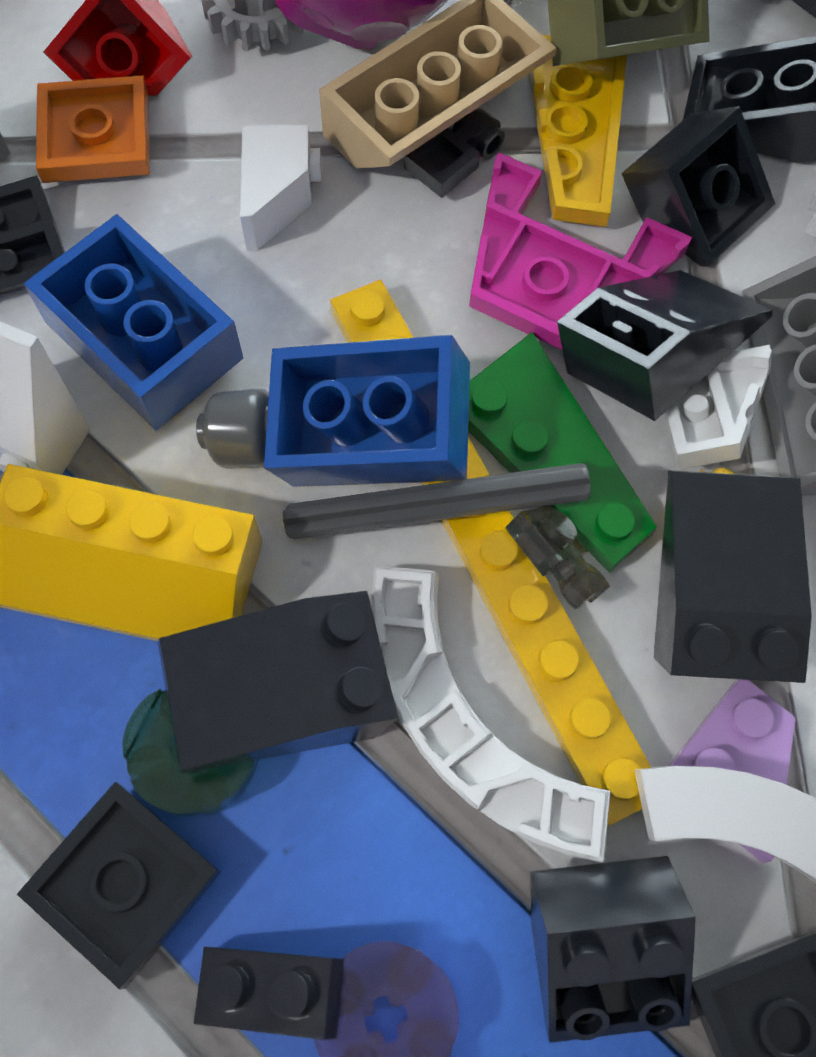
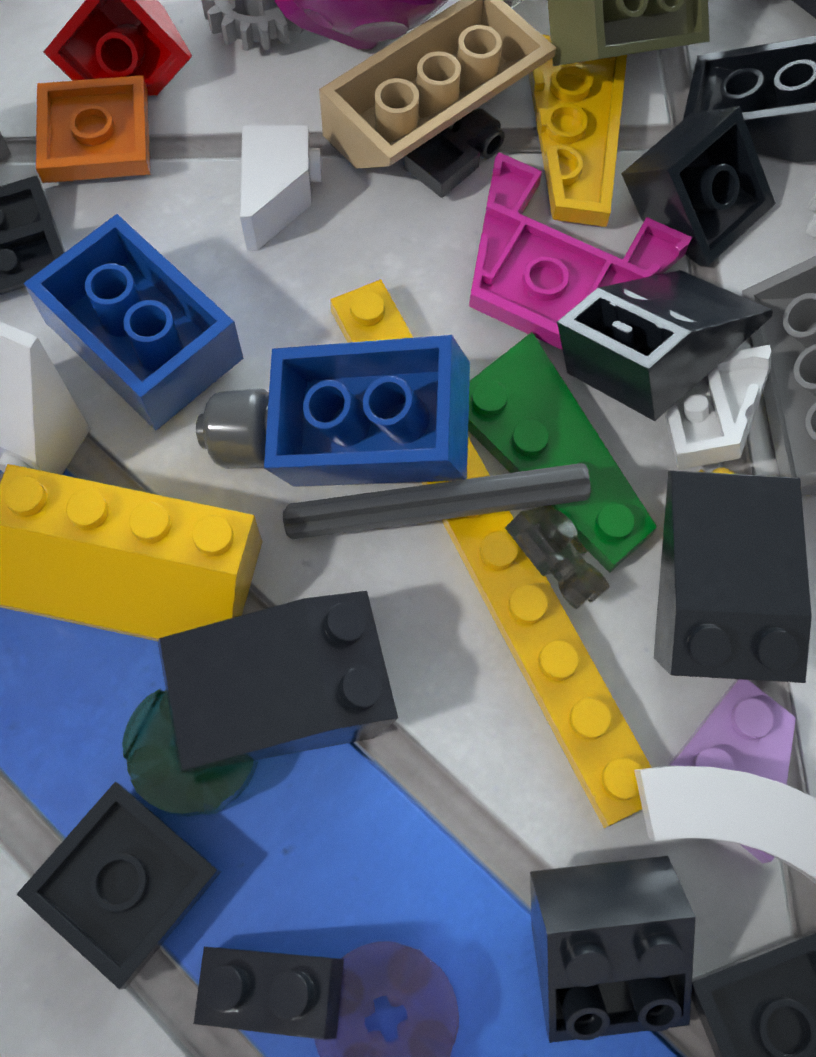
(458, 743): white tile -> none

